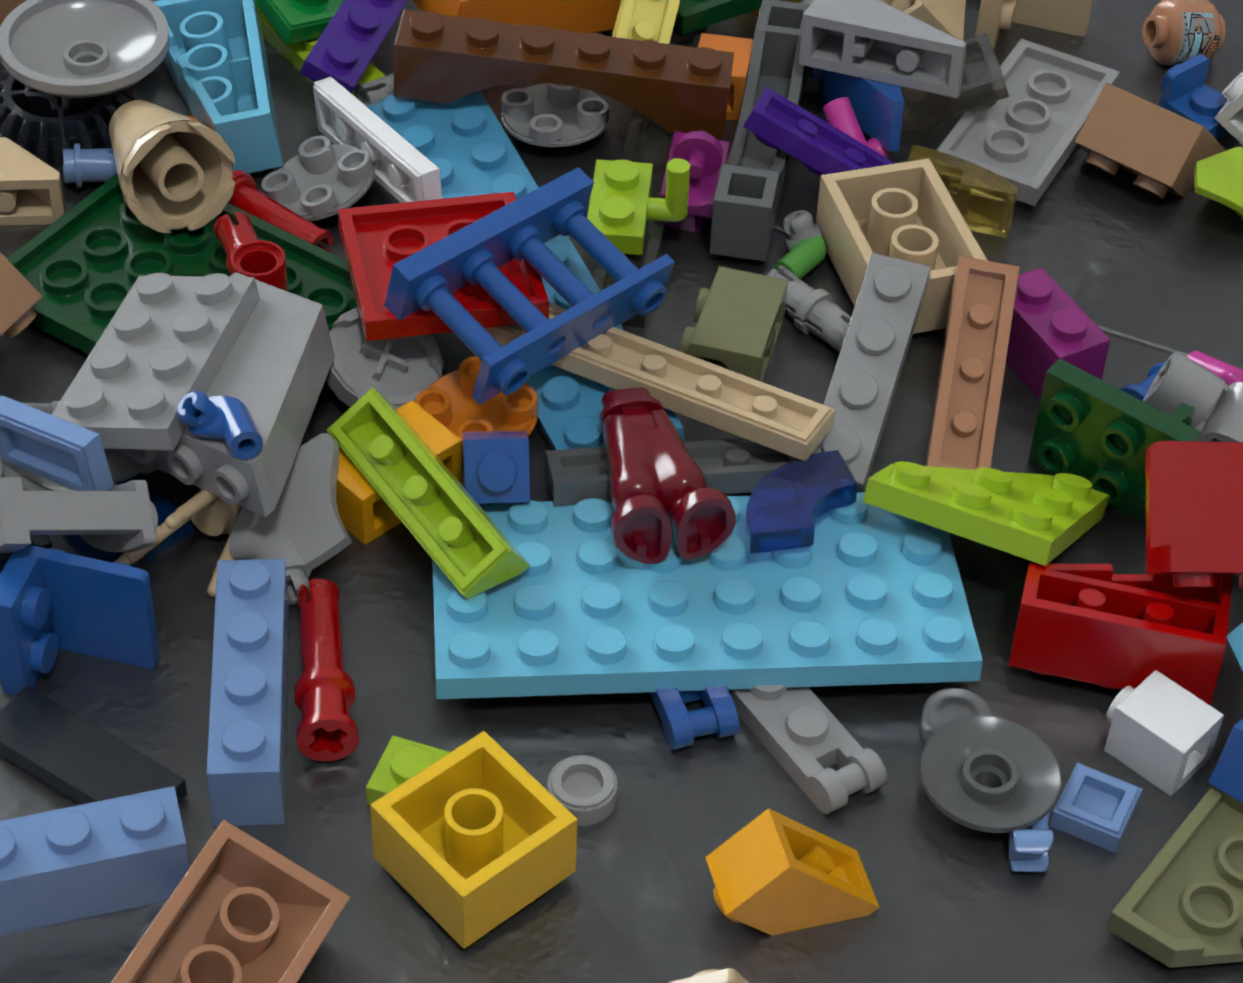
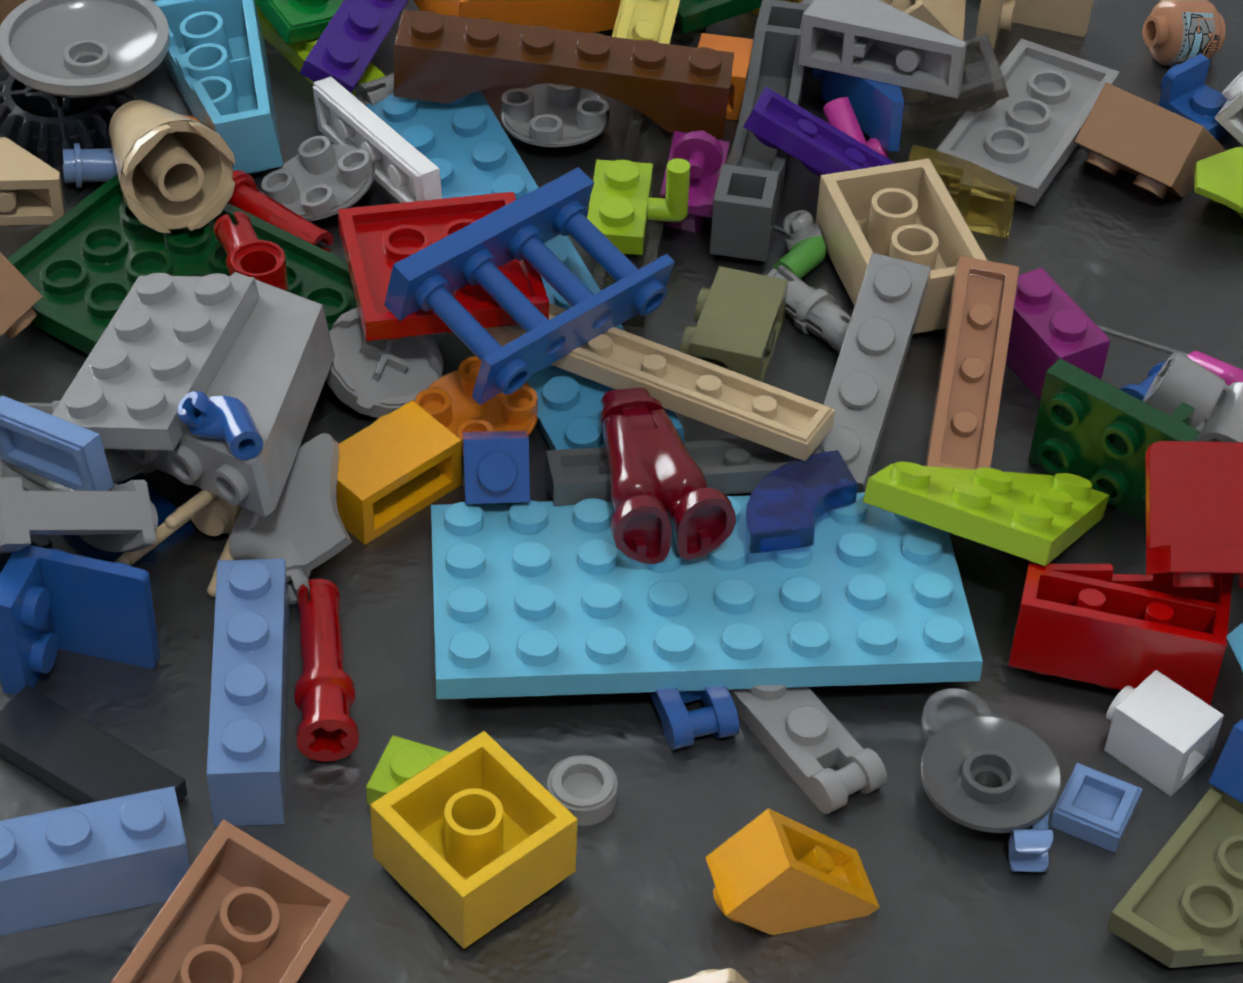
(426, 496): lime slope -> none

